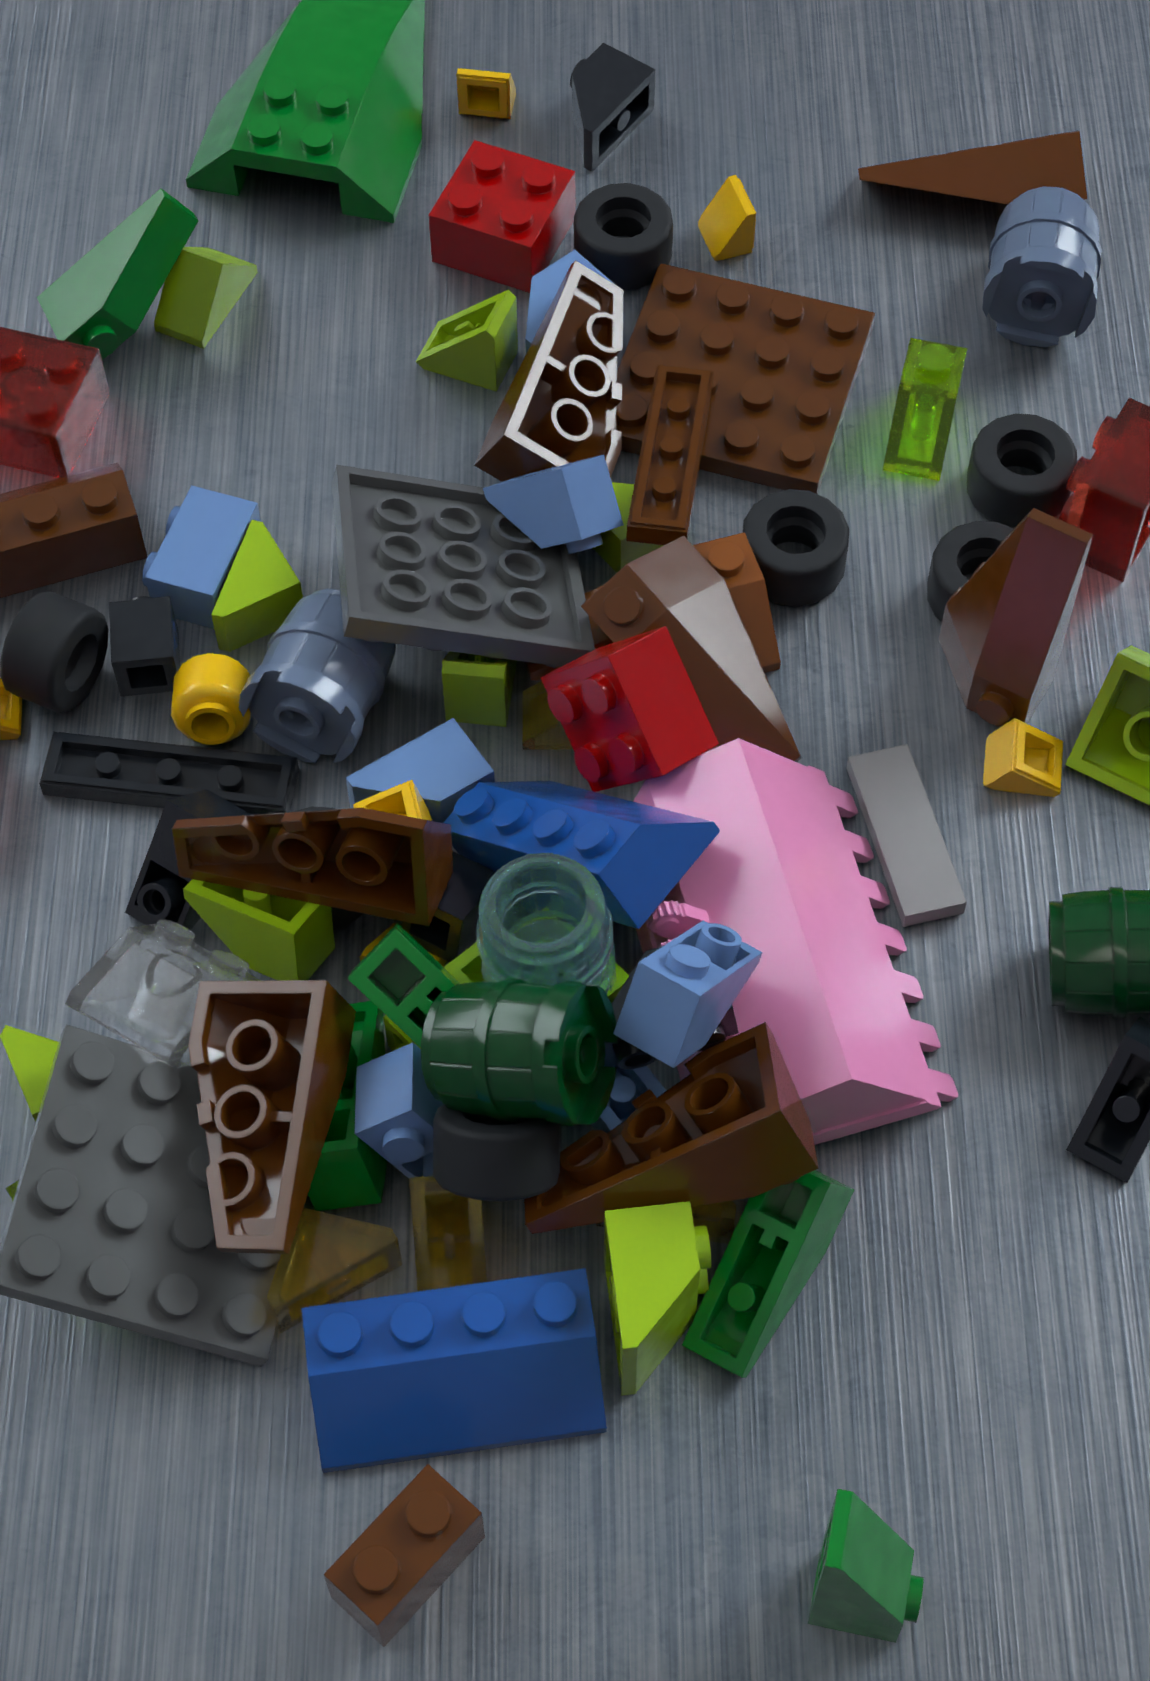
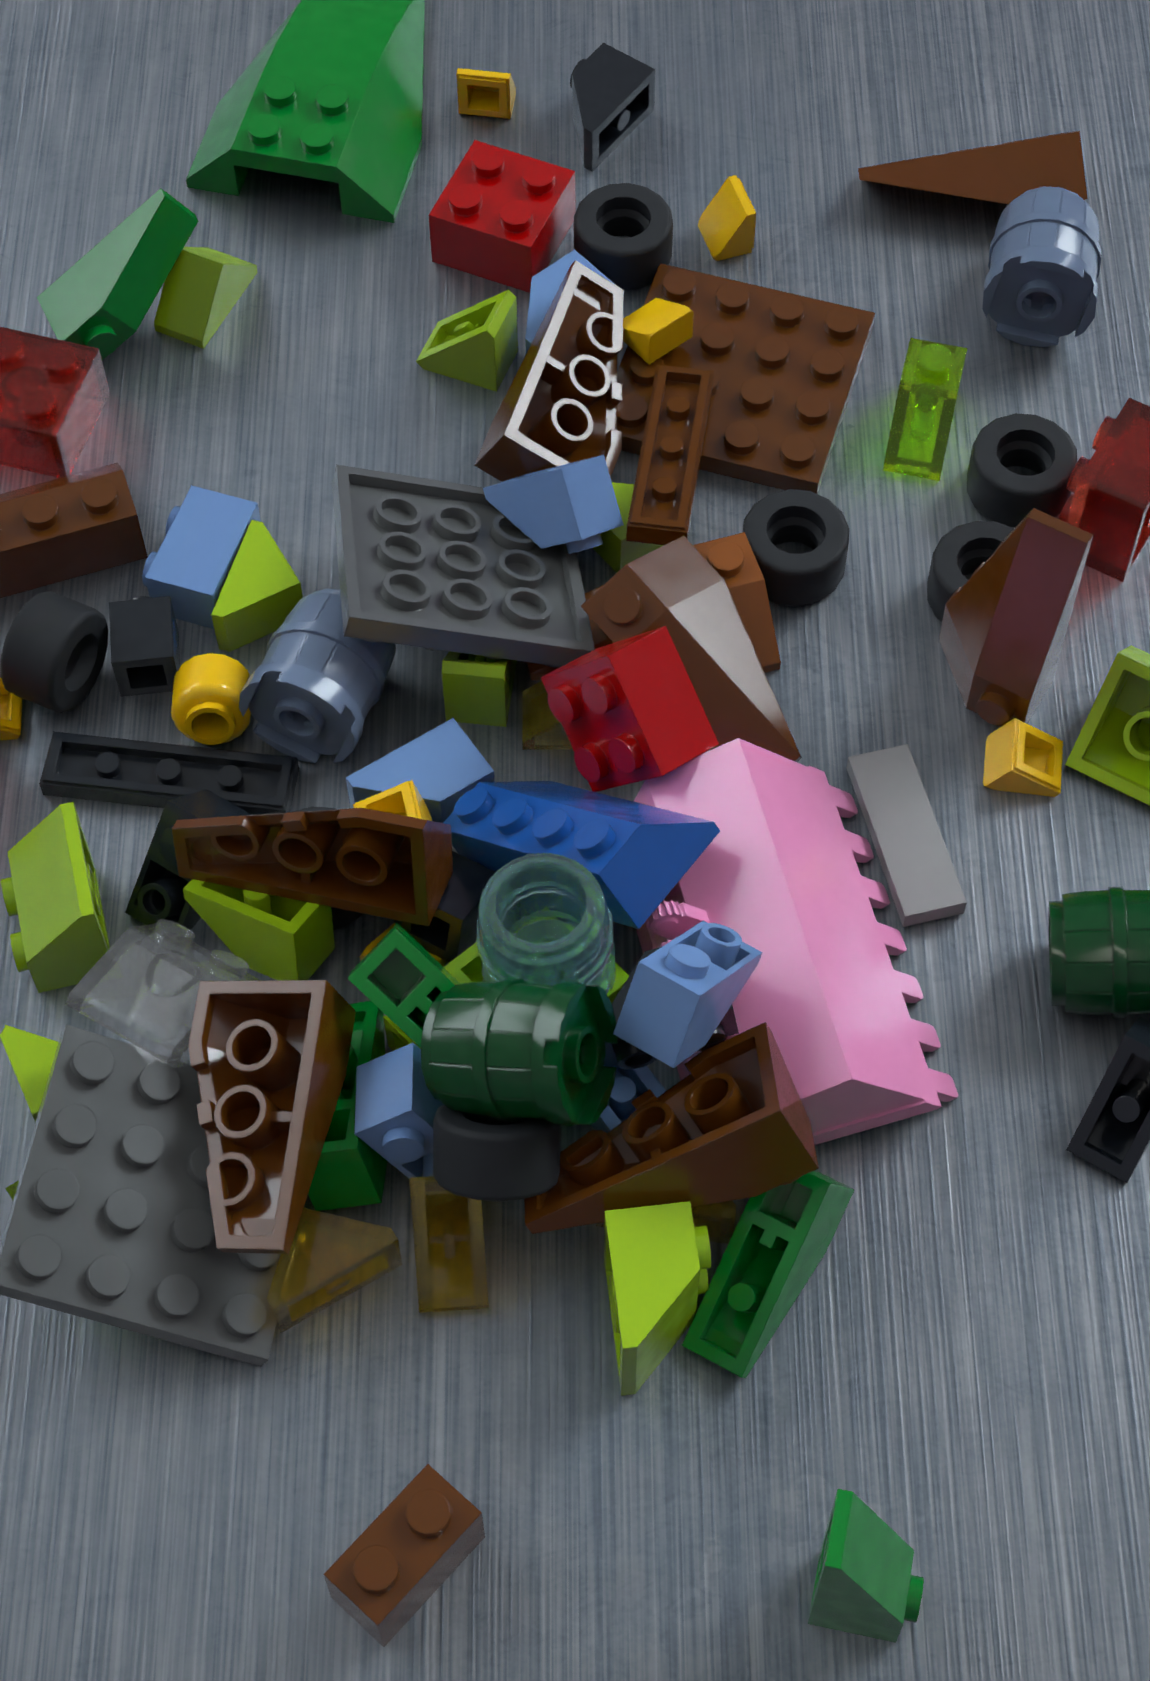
(56, 902): none -> lime slope
(453, 1370): blue slope -> none
(657, 328): none -> yellow slope

